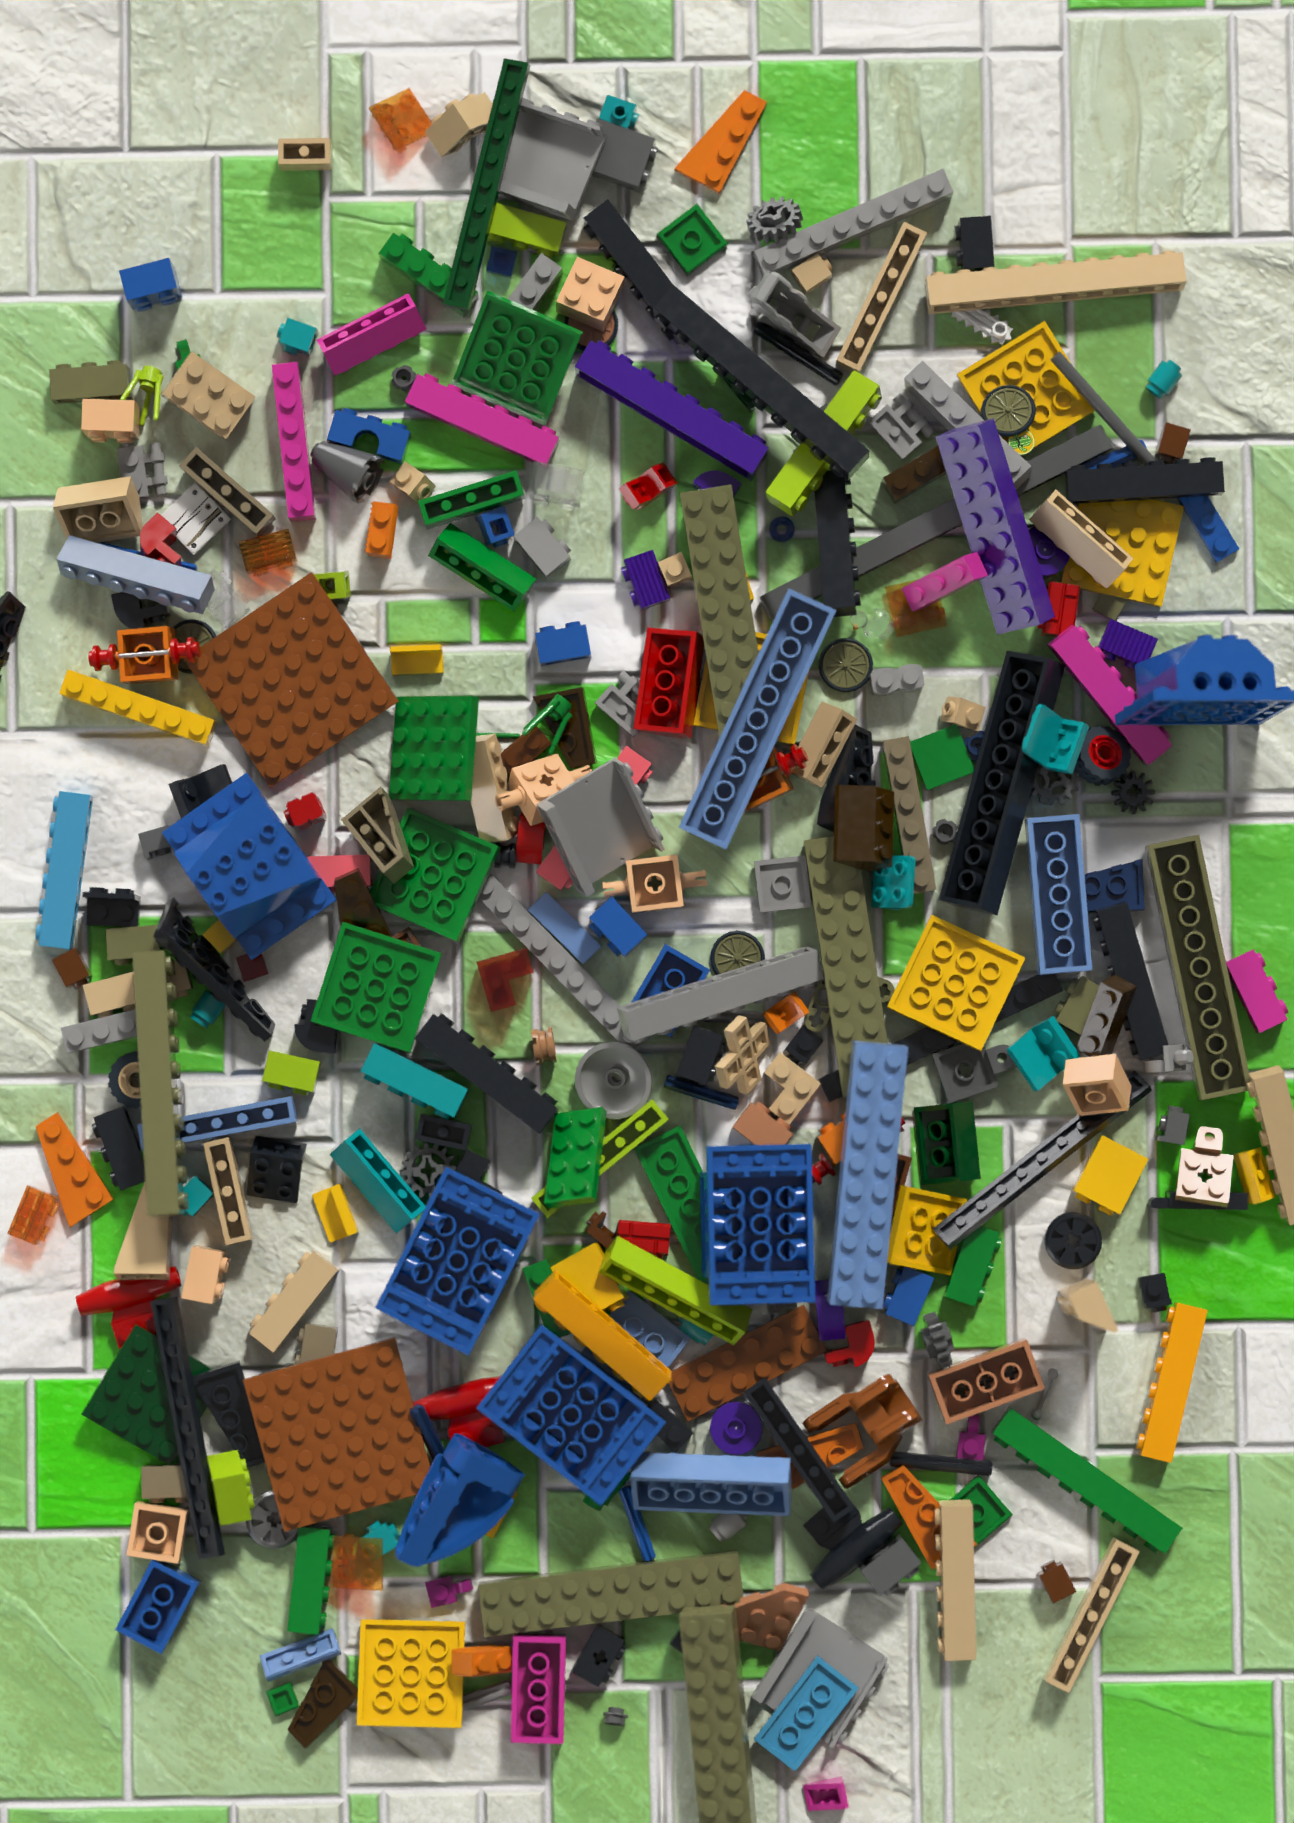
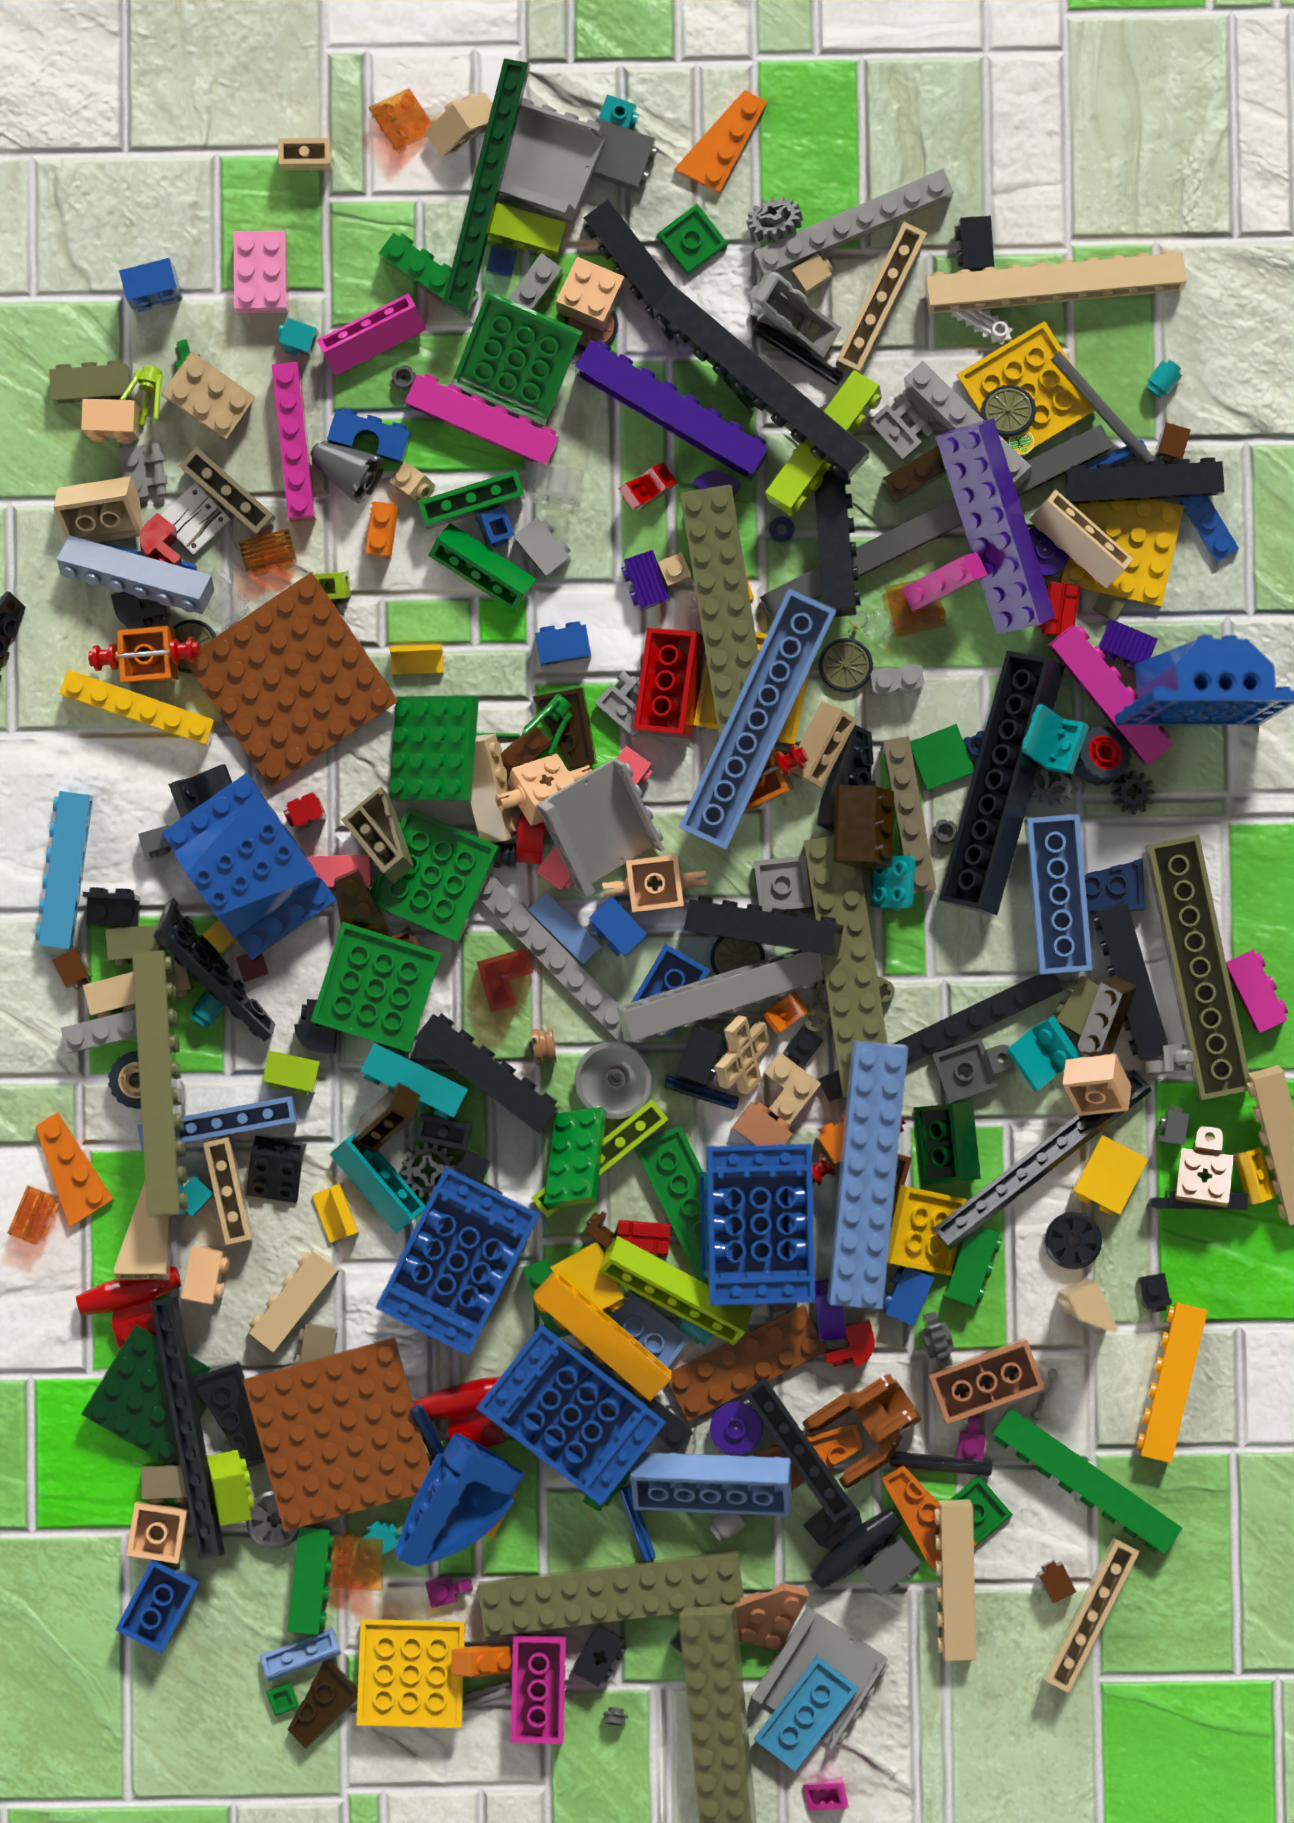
(120, 1148): black brick -> none
(260, 272): none -> bright pink brick
(386, 1117): none -> dark brown brick
(764, 927): none -> black brick
(956, 983): yellow plate -> none
(962, 713): tan bracket -> none

